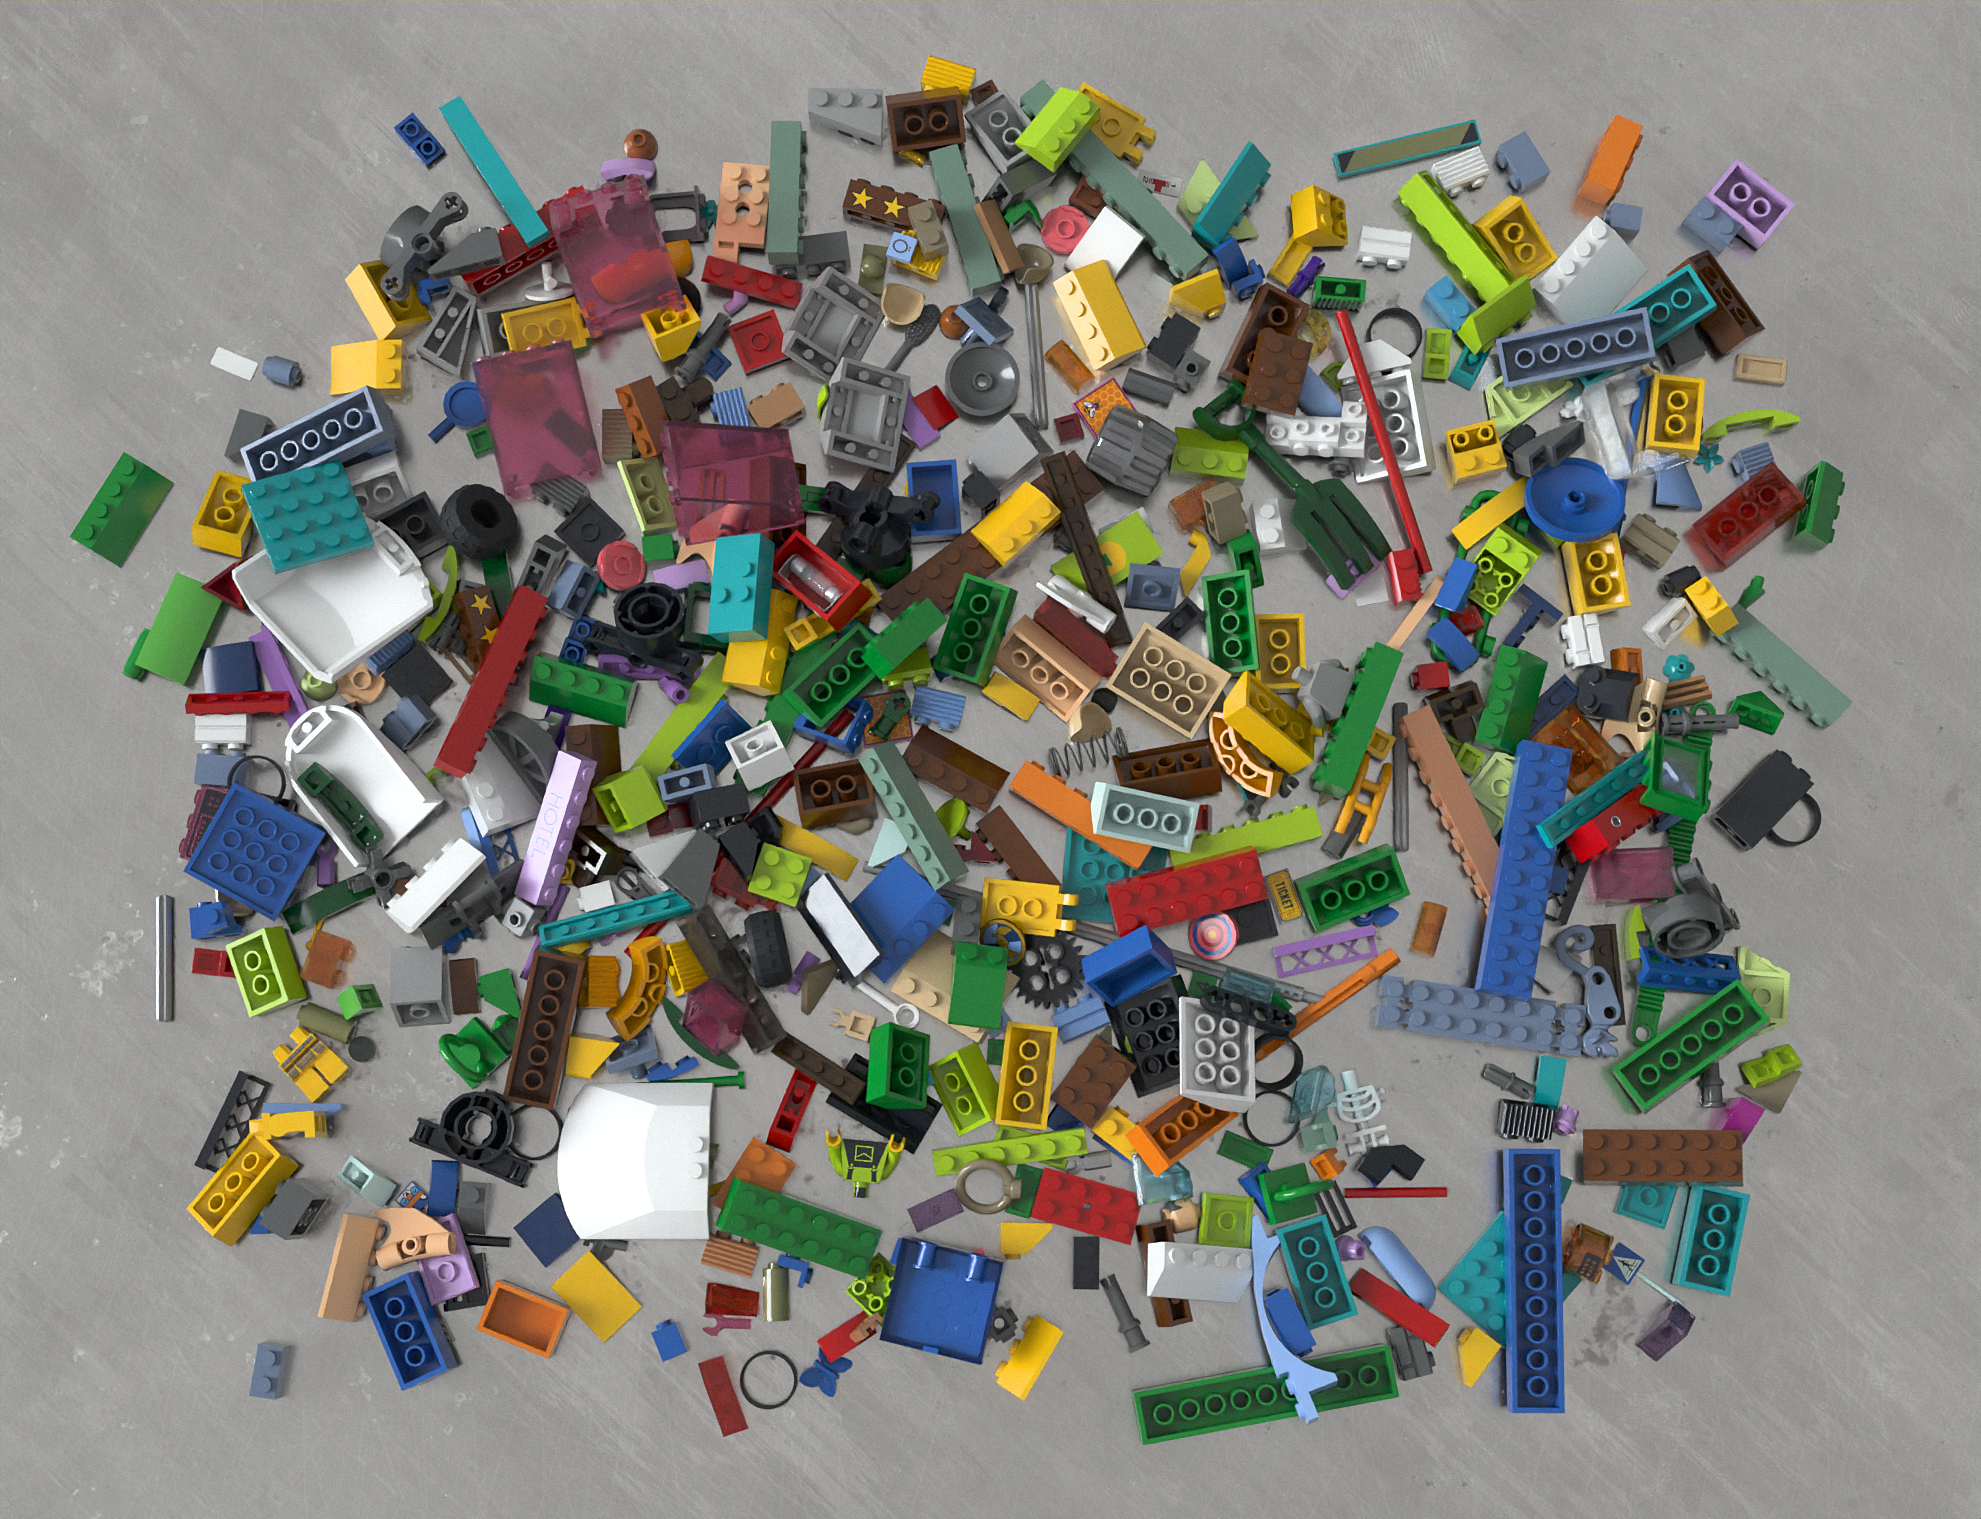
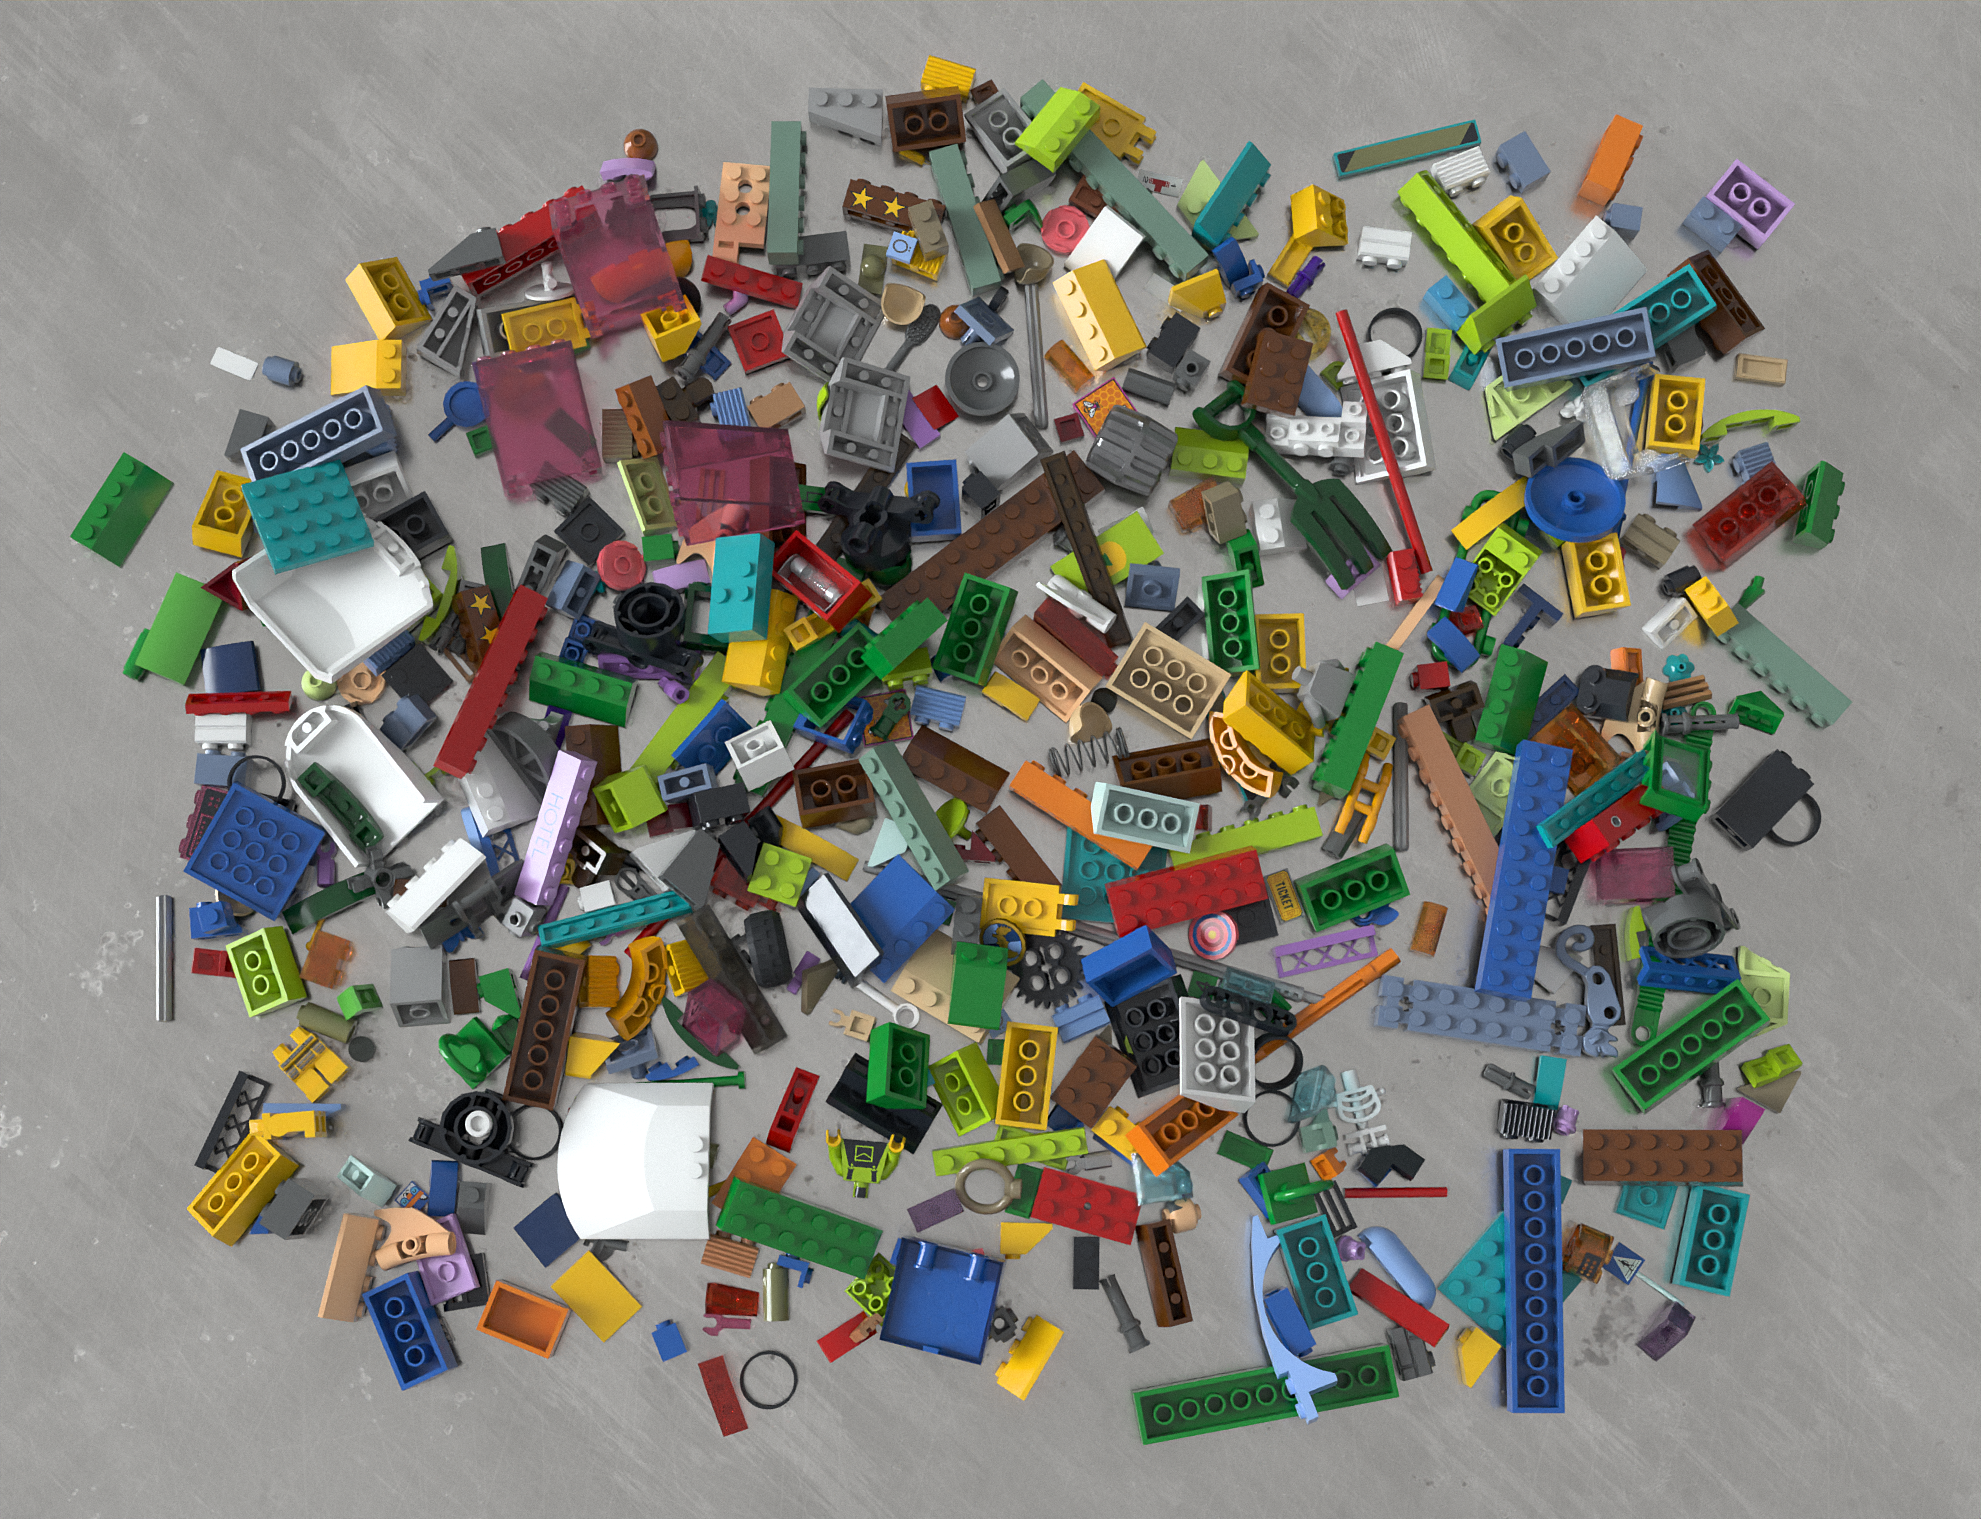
(269, 1370): sand blue brick -> none
(279, 672): medium lavender fence -> none
(415, 242): dark grey piece -> none
(419, 139): blue slope -> none
(478, 1123): none -> white tile
(490, 509): black tyre -> none
(493, 1241): black bar -> none
(494, 172): teal tile -> none
(820, 1069): dark brown tile -> none
(826, 1373): blue piece -> none
(1016, 523): yellow slope -> none
(1196, 562): yellow piece -> none
(1198, 1271): white slope -> none
(1226, 1220): lime plate -> none
(1339, 292): green brick -> none
(1474, 452): yellow slope -> none
(1583, 641): white brick -> none

